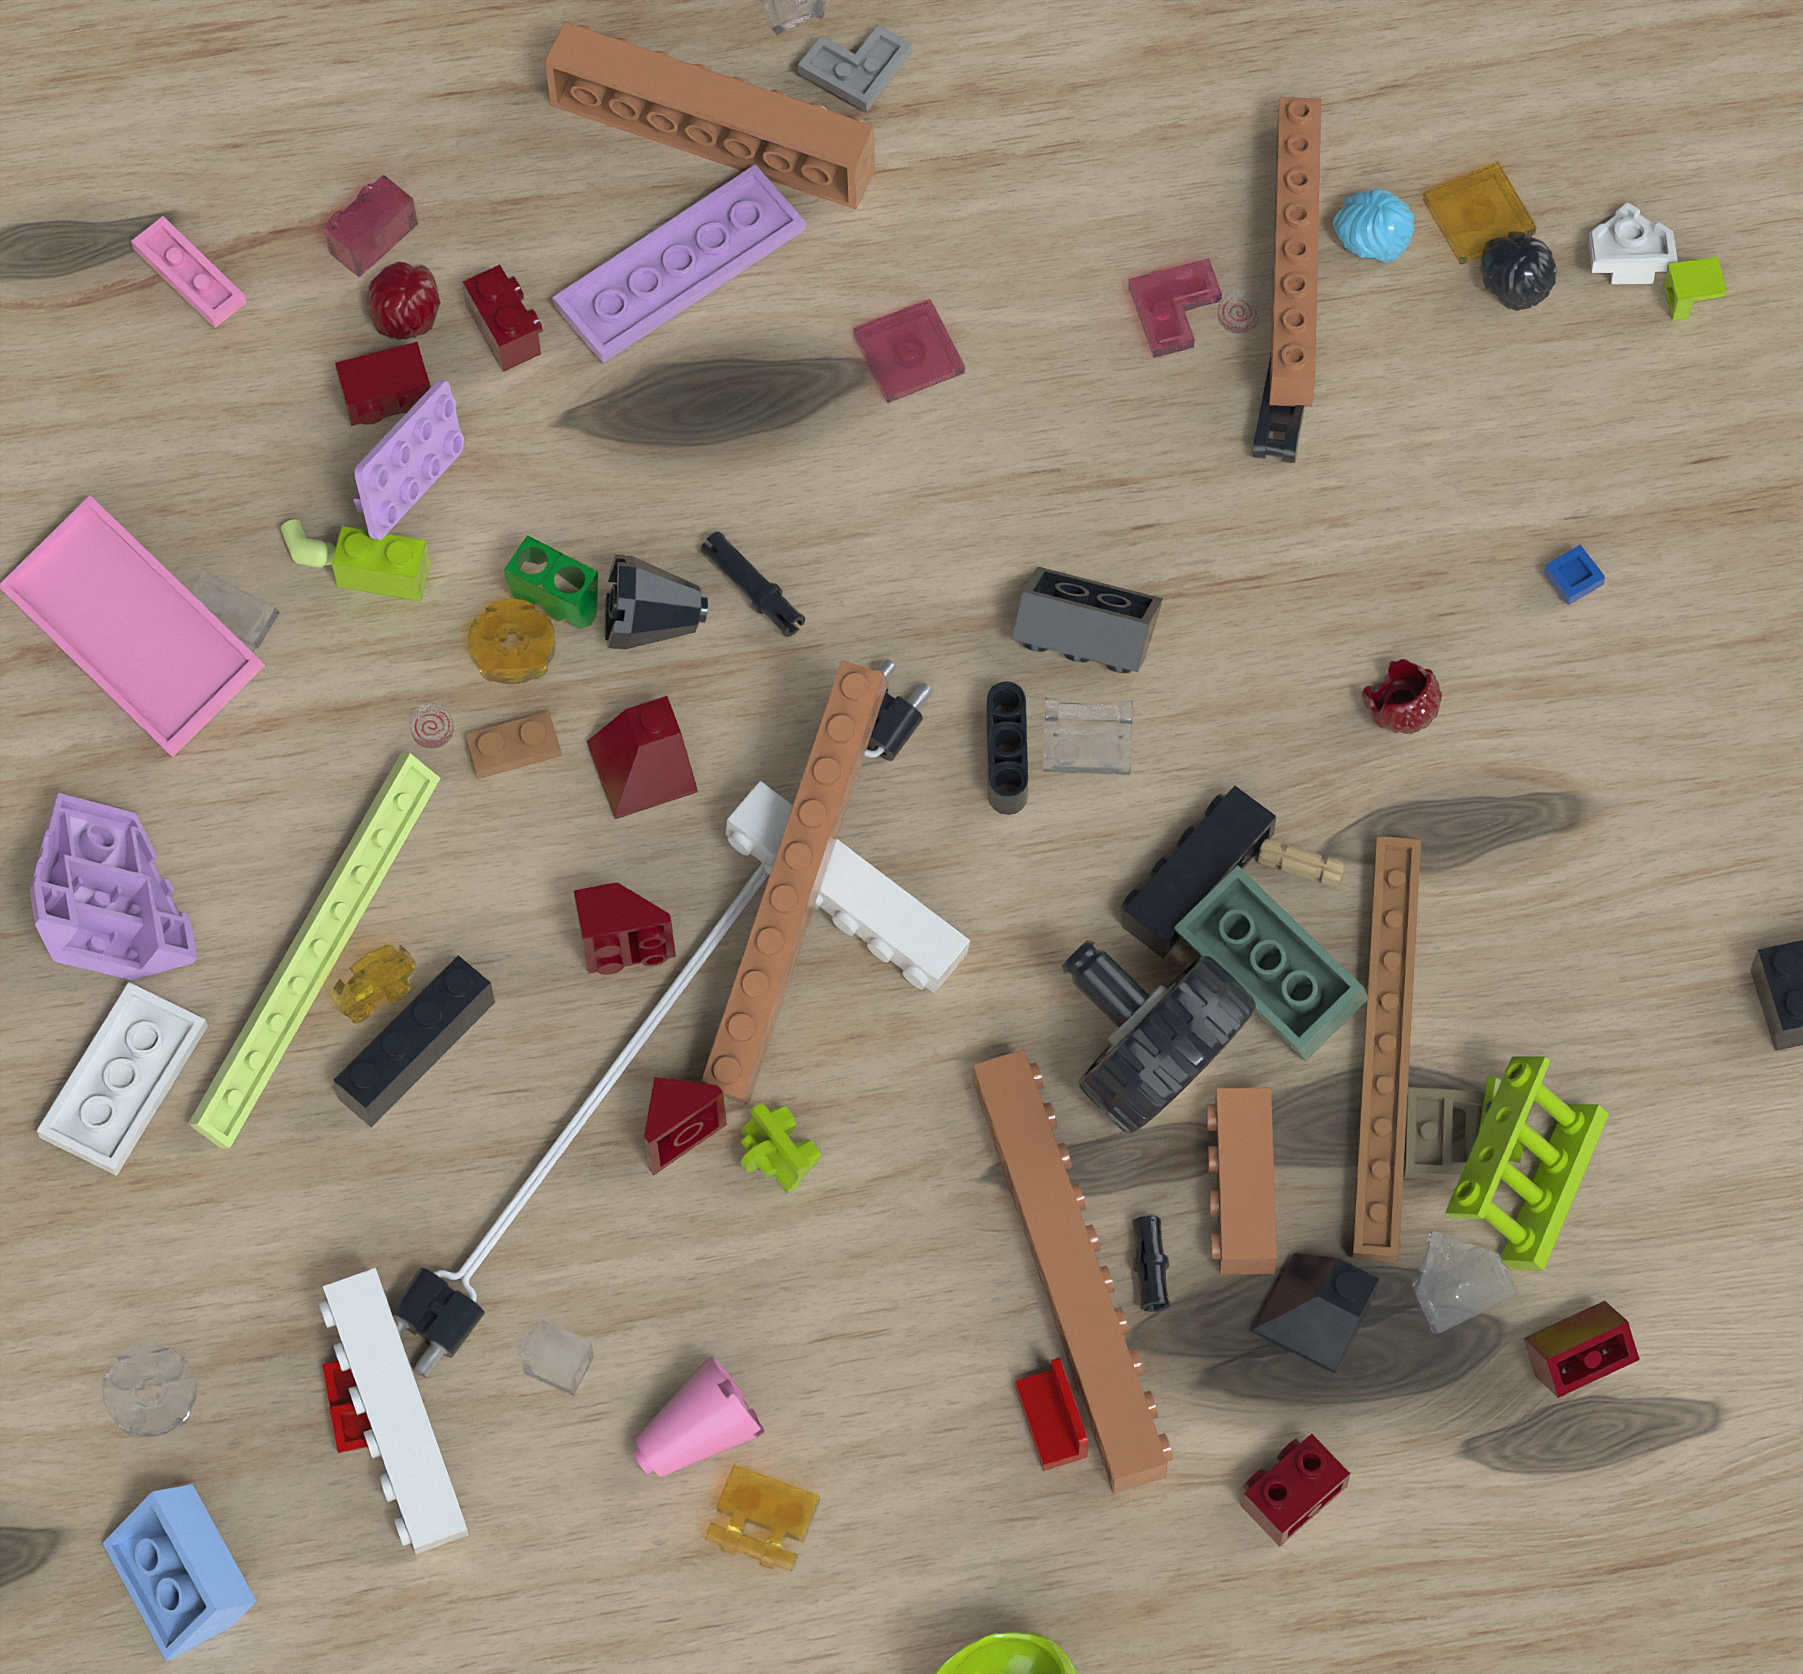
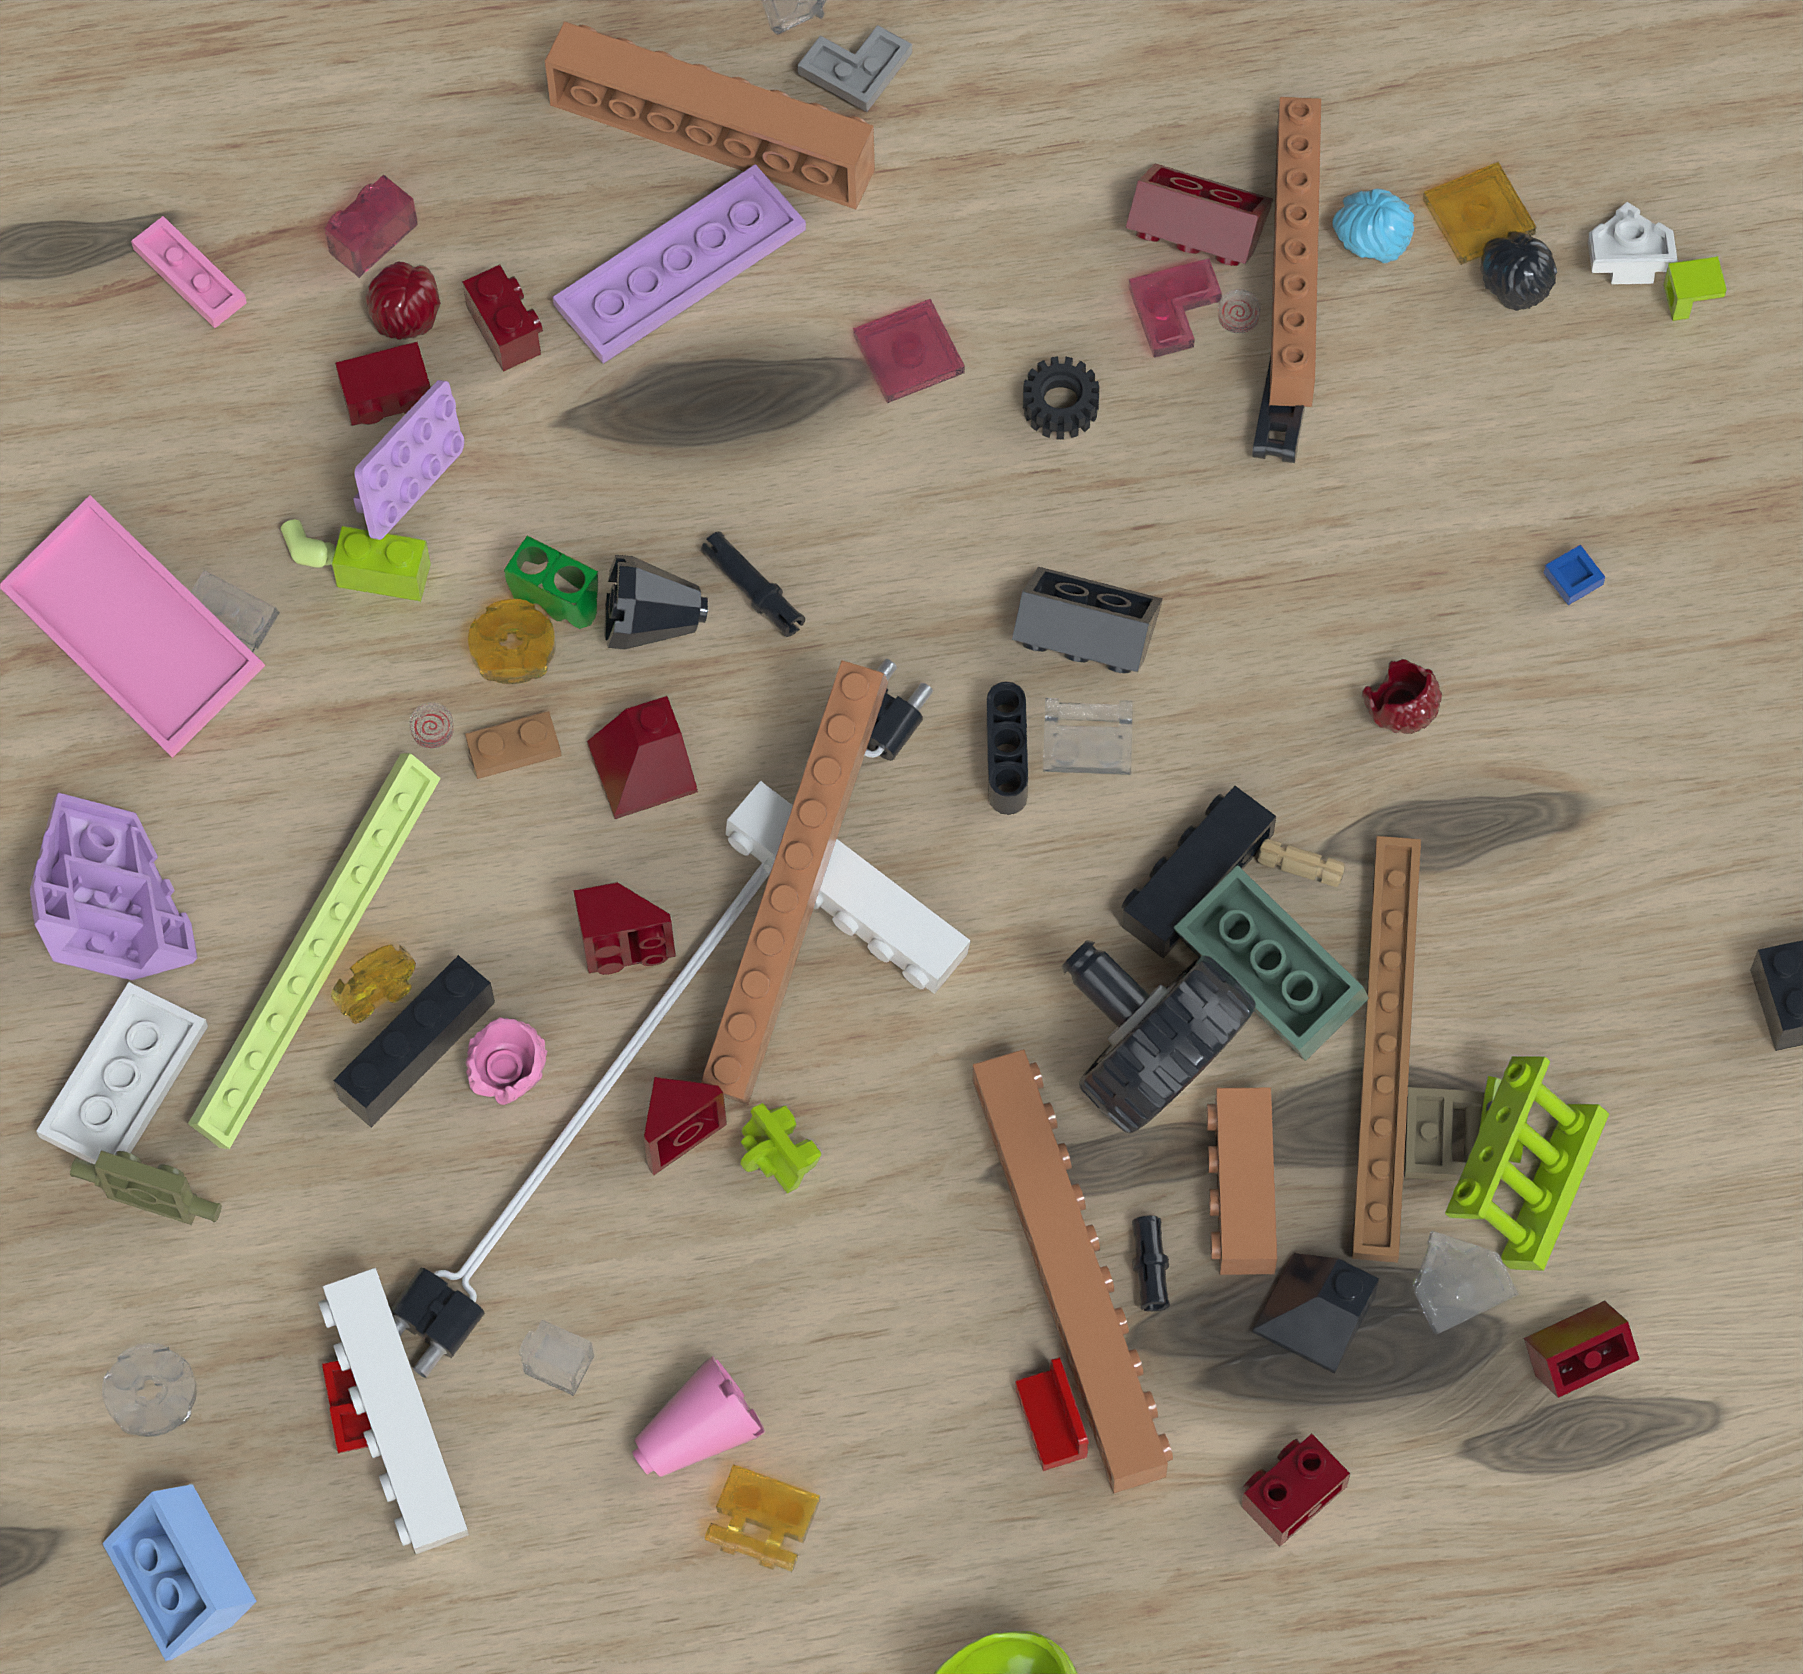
(145, 1187): none -> olive plate
(505, 1060): none -> bright pink hair
(1061, 376): none -> black tyre
(1198, 214): none -> slope

